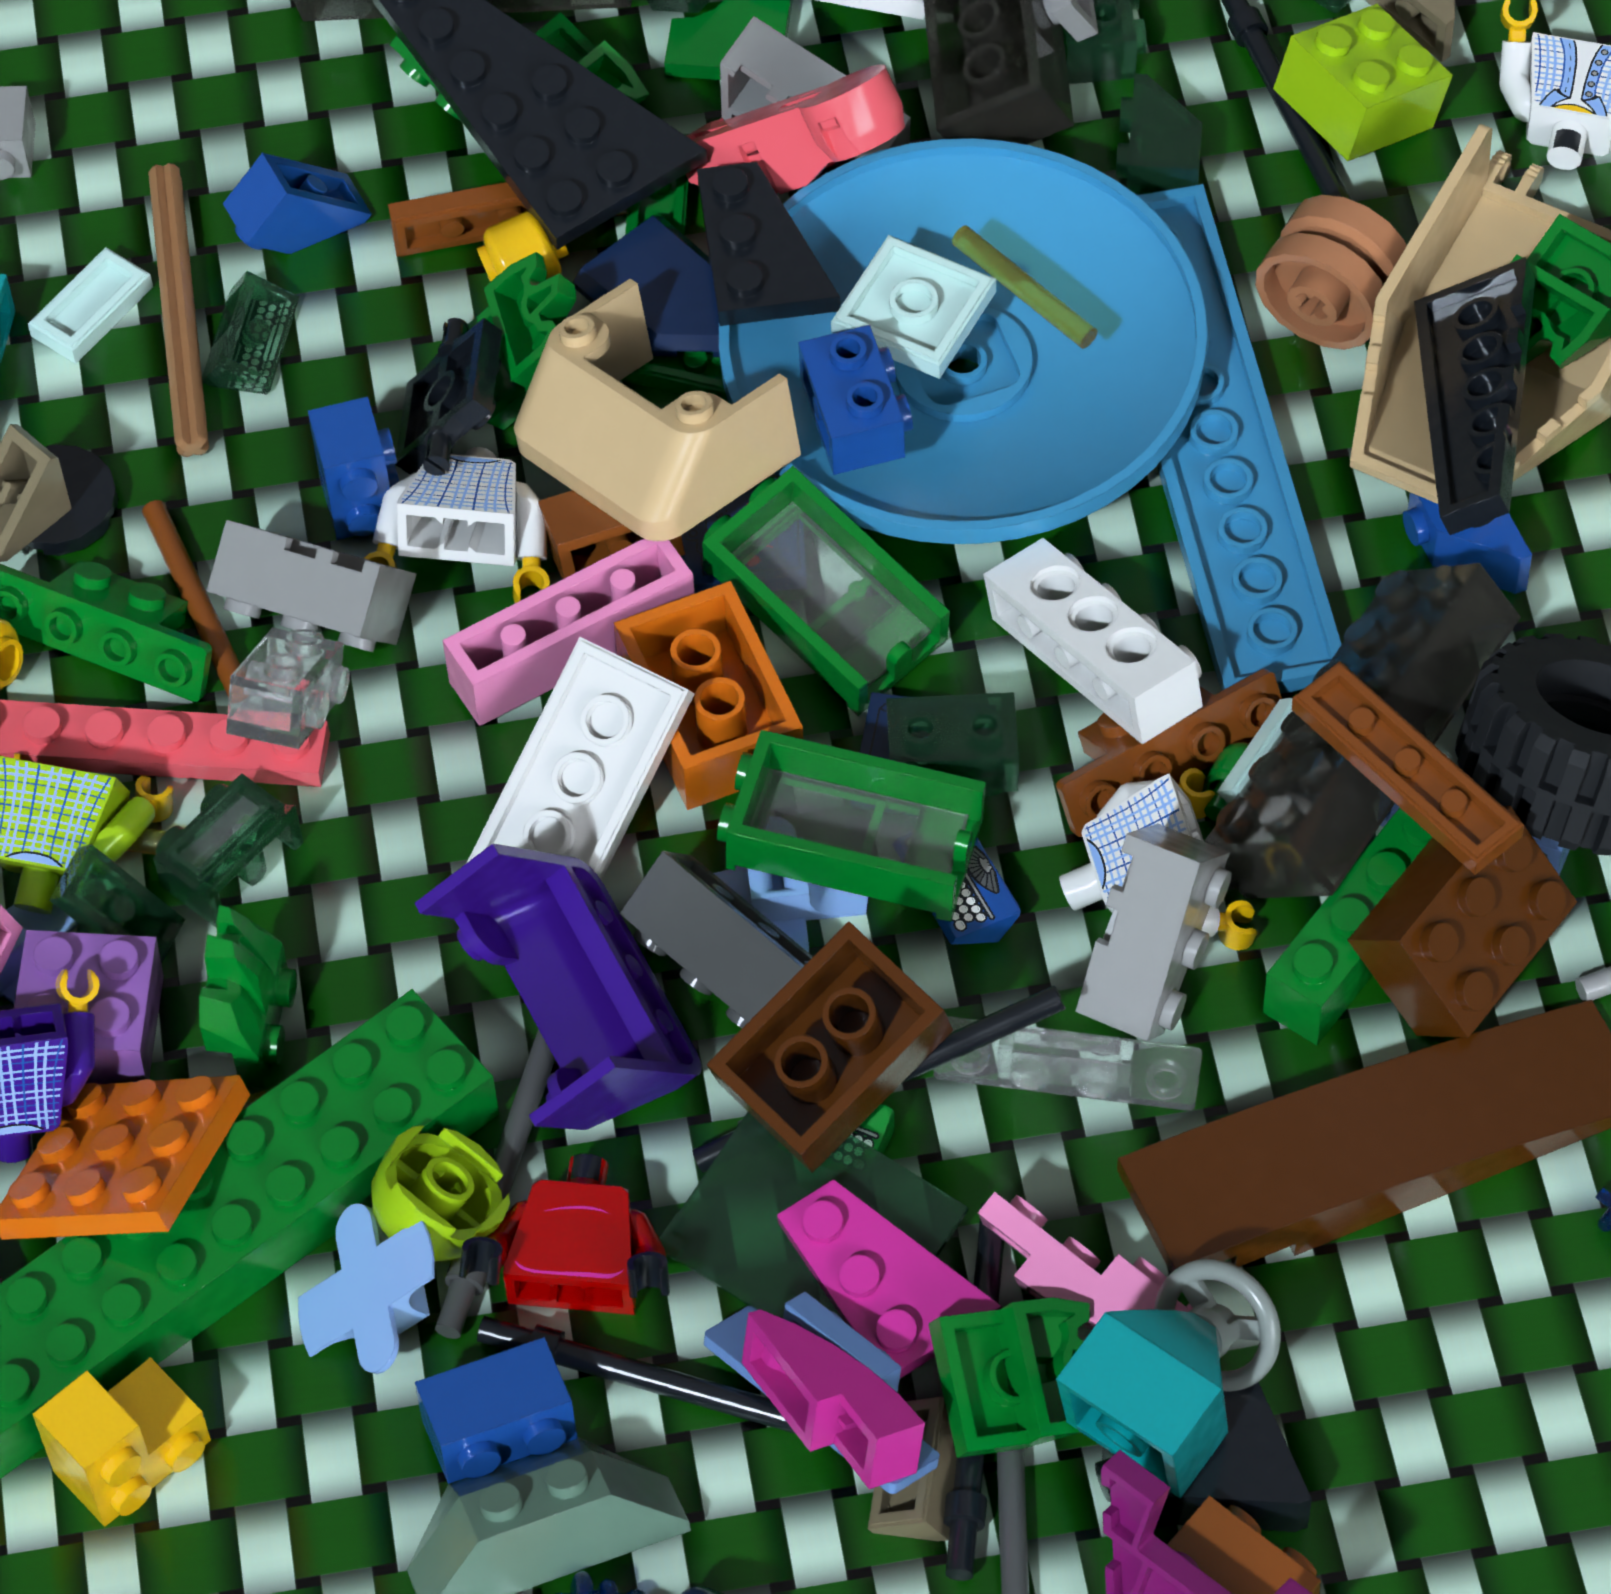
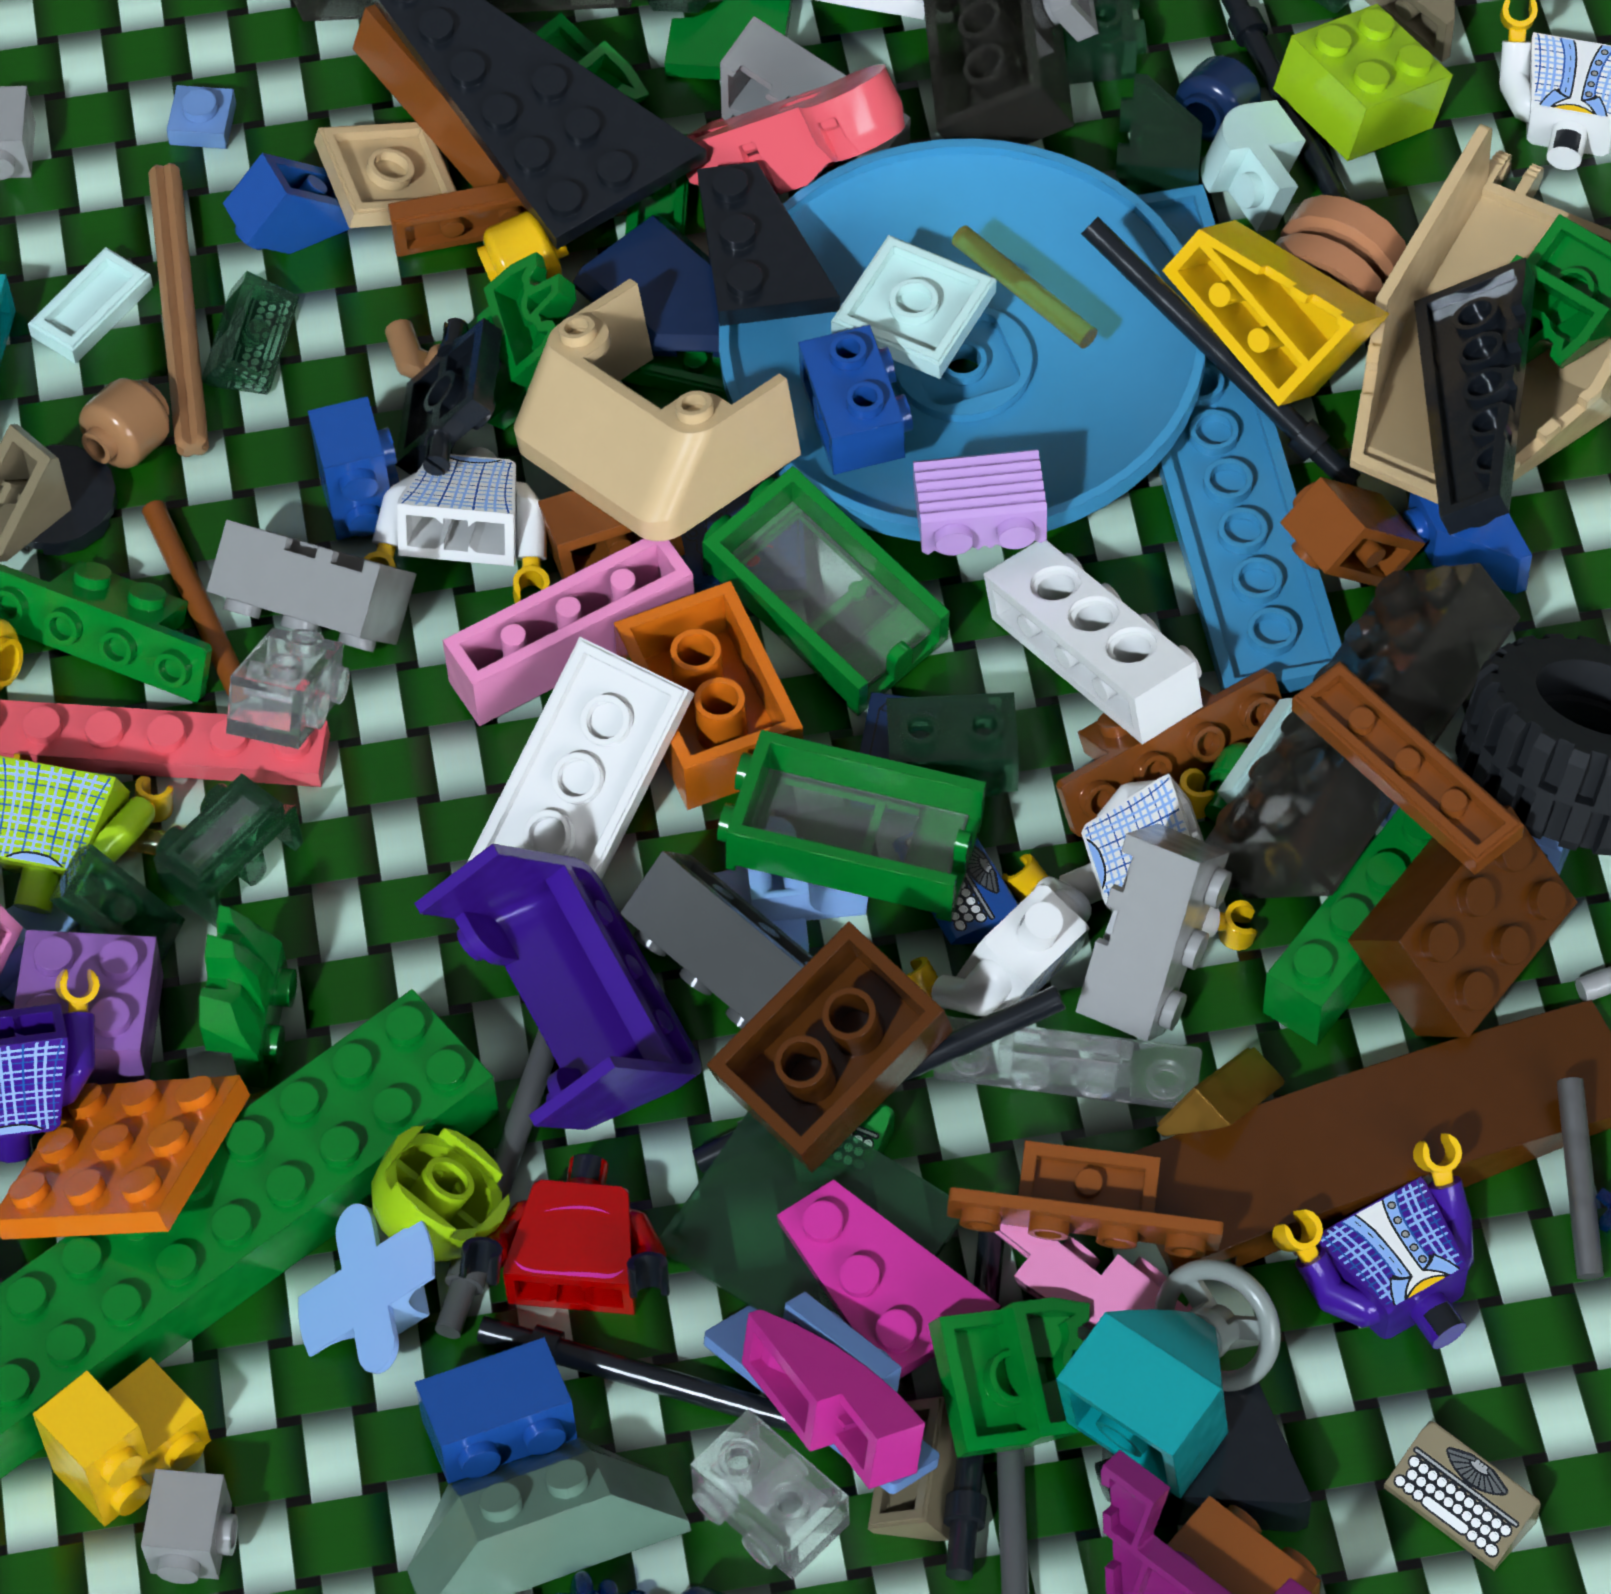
(124, 422): none -> medium nougat head
(188, 1526): none -> light grey brick
(201, 117): none -> medium blue plate
(380, 167): none -> tan tile
(406, 348): none -> medium nougat arm
(410, 85): none -> dark orange tile
(768, 1495): none -> clear brick
(980, 502): none -> lavender brick
(1019, 951): none -> white torso
(1086, 1194): none -> dark orange bracket
(1215, 89): none -> dark blue head
(1223, 1095): none -> pearl gold slope
(1254, 161): none -> light aqua brick
(1272, 309): none -> yellow wedge
(1306, 437): none -> black bar
(1350, 532): none -> dark orange brick
(1396, 1257): none -> torso
(1463, 1495): none -> slope
(1580, 1178): none -> flat silver bar

